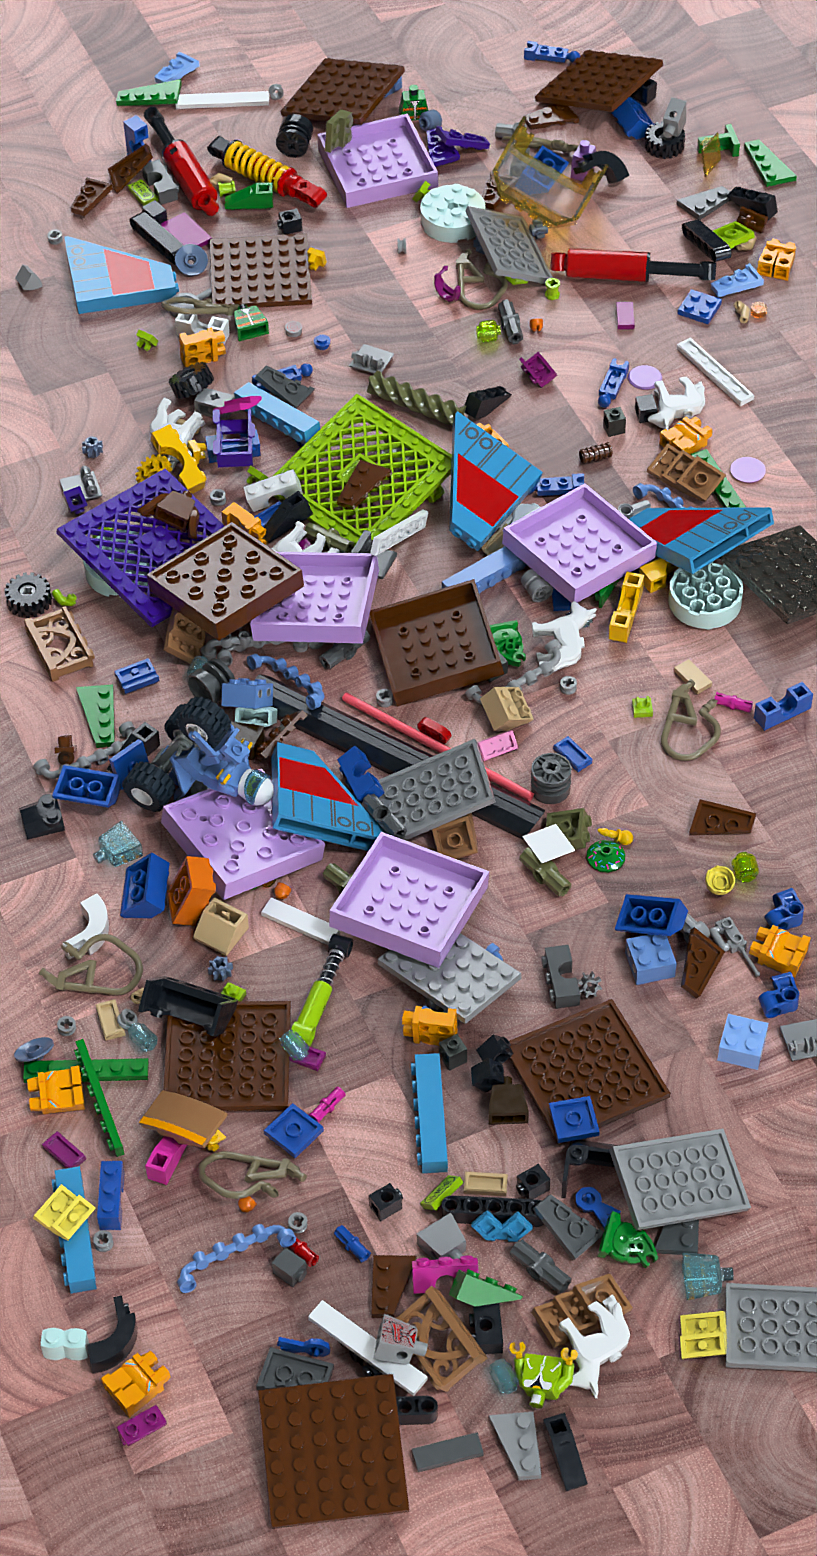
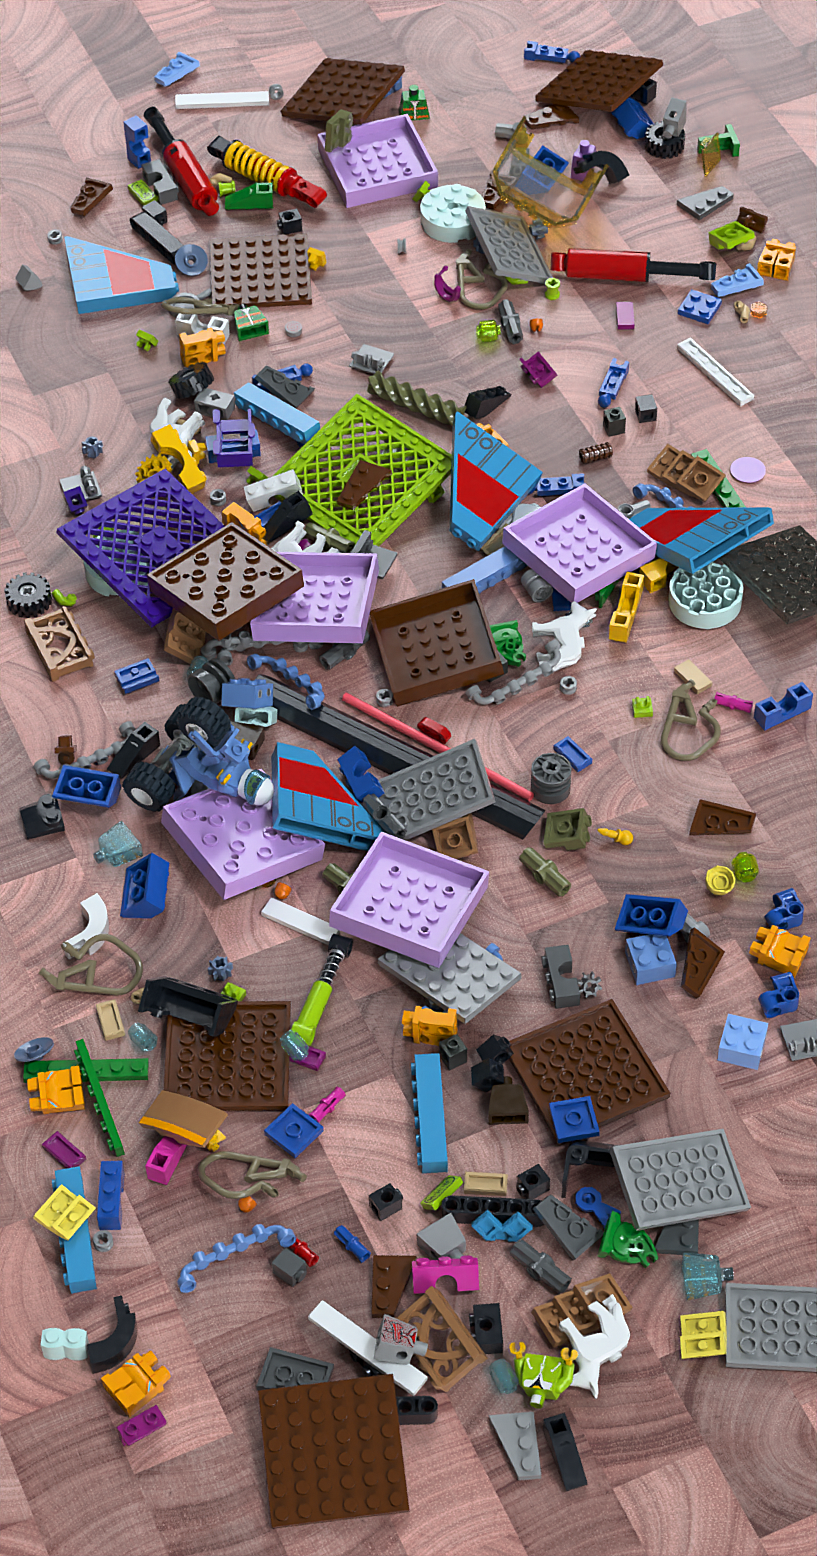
(72, 1025): light grey bush -> none
(99, 712): wing -> none
(126, 759): blue plate -> none
(127, 1019): light grey bush -> none
(128, 167): reddish brown wing -> none
(153, 94): wing -> none
(174, 510): reddish brown torso -> none
(186, 230): tile -> none
(191, 890): orange brick -> none
(221, 926): tan slope -> none
(239, 404): dark pink slope -> none
(275, 735): reddish brown wing -> none
(294, 135): black wheel -> none
(295, 1216): light grey bush -> none
(313, 1347): blue piece -> none
(322, 342): plate -> none
(399, 532): white tile -> none
(430, 119): sand blue head -> none
(438, 151): dark purple wing -> none
(447, 1452): dark grey tile -> none
(467, 140): dark purple wing -> none
(477, 1291): slope -> none
(497, 745): bright pink plate -> none
(506, 708): tan slope -> none
(548, 843): white sticker -> none
(558, 145): dark tan piece -> none
(607, 861): green dish -> none
(644, 377): lavender piece -> none
(677, 406): white animal -> none
(686, 435): light orange hips -> none
(706, 240): black beam -> none
(735, 939): light grey piece -> none
(757, 201): black slope -> none
(768, 165): wing -> none

